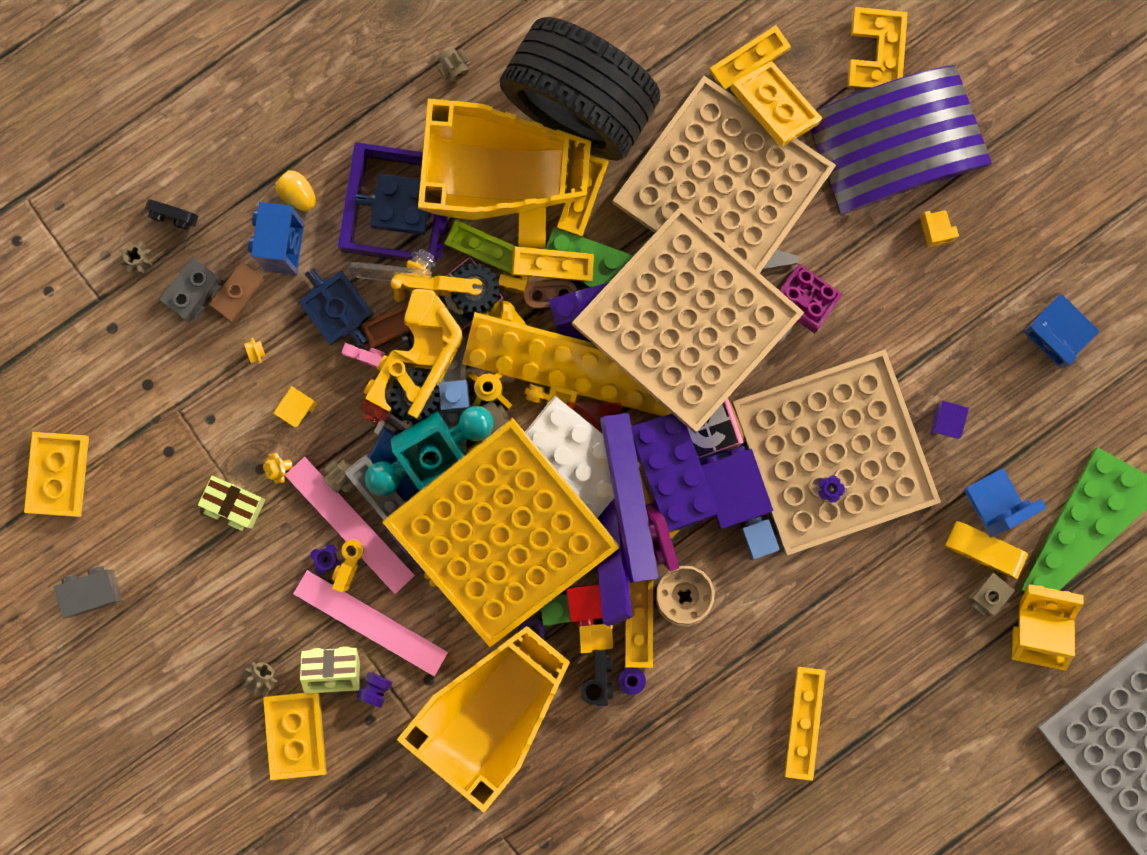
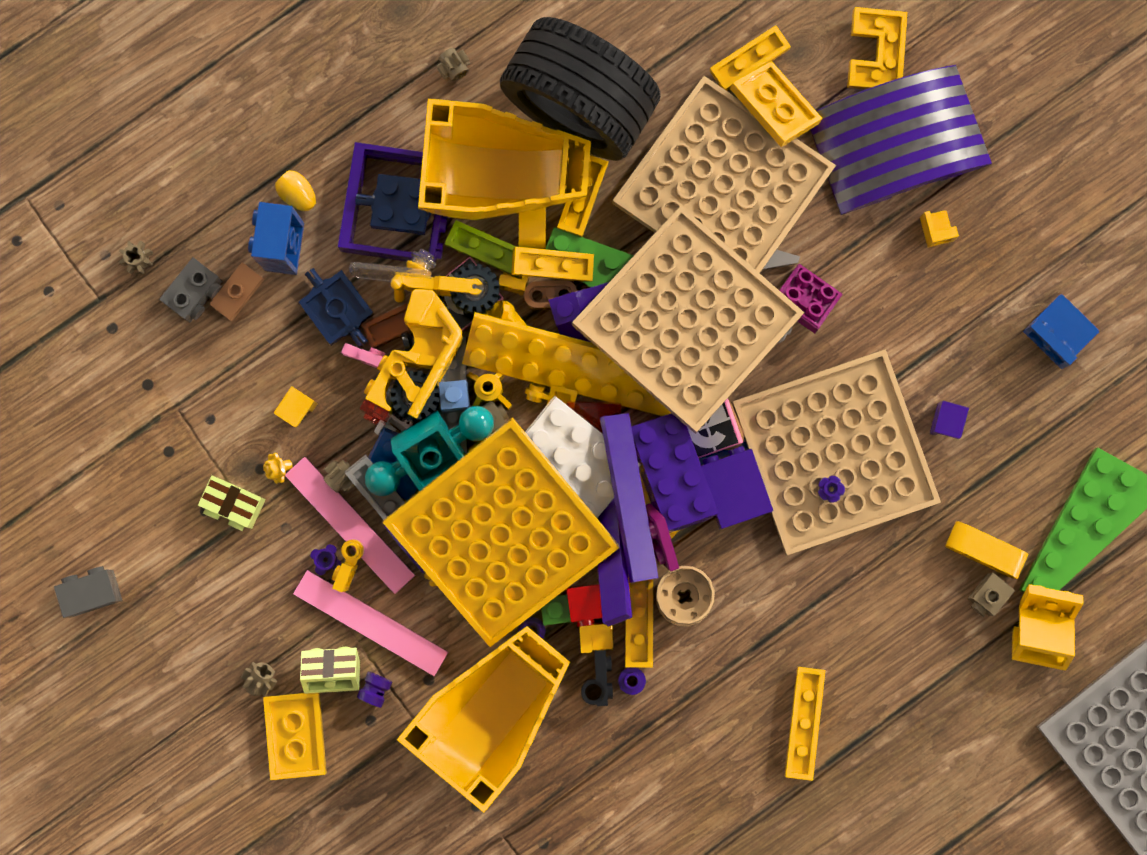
(56, 474): yellow plate -> none
(182, 218): black plate -> none
(254, 351): yellow plate -> none
(759, 538): medium blue brick -> none
(1000, 504): blue bracket -> none

